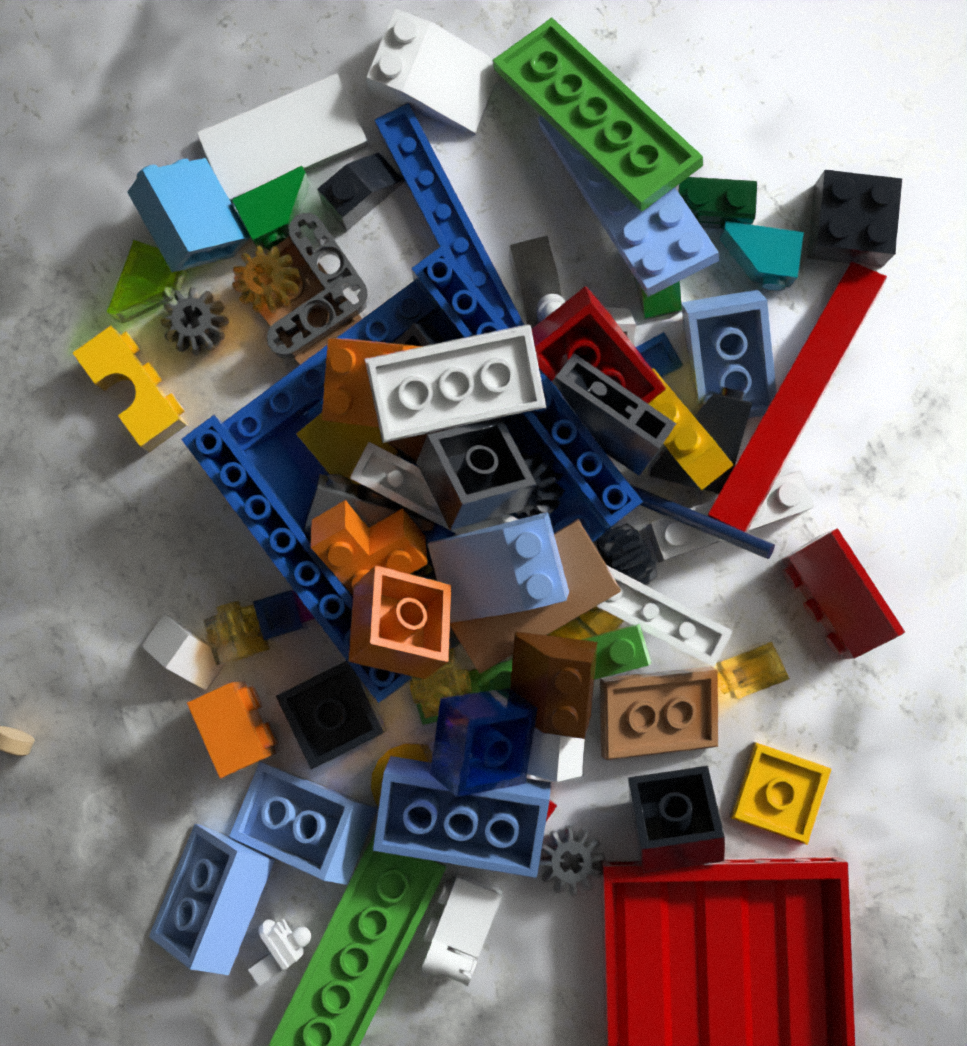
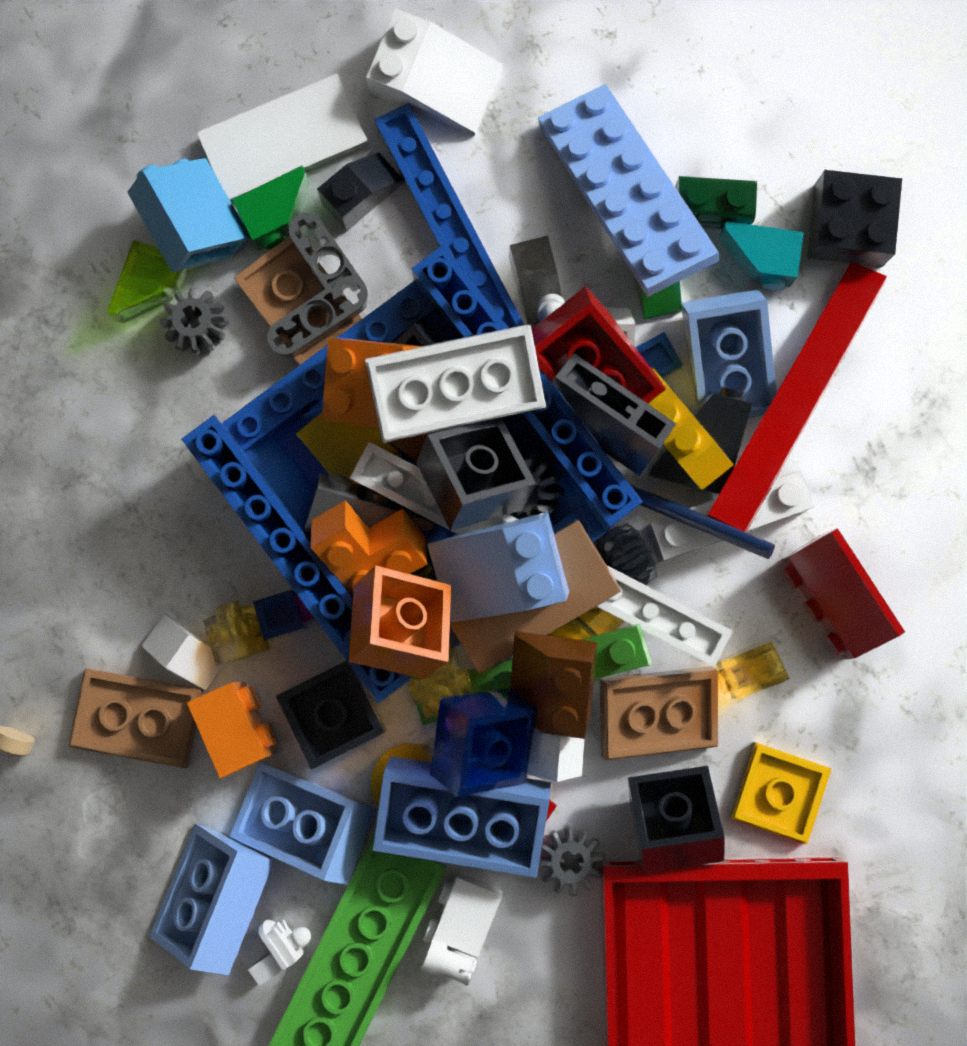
(112, 359): yellow arch -> none
(134, 718): none -> medium nougat tile
(258, 293): clear yellow gear -> none
(598, 114): bright green plate -> none

